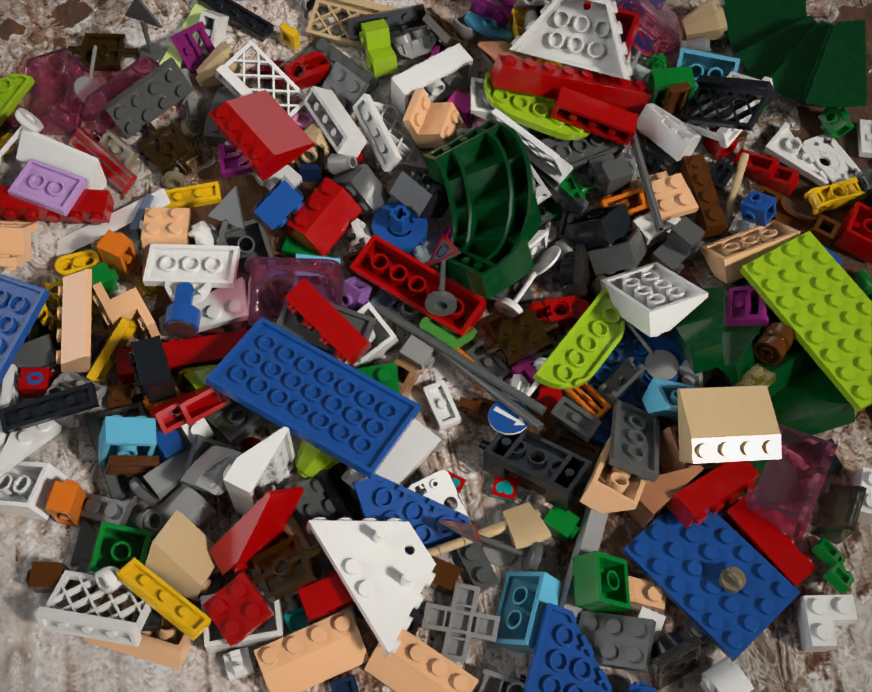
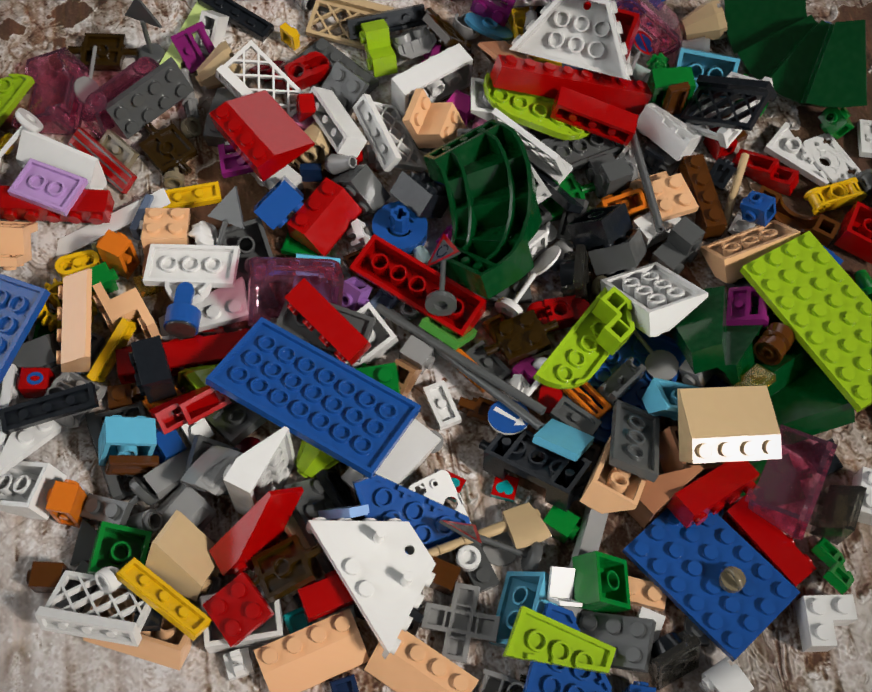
(305, 106): none -> red slope
(344, 512): none -> light blue tile
(468, 558): none -> white tile
(554, 643): none -> lime wing
(561, 586): none -> white bracket
(563, 439): none -> medium azure tile
(615, 312): none -> lime brick

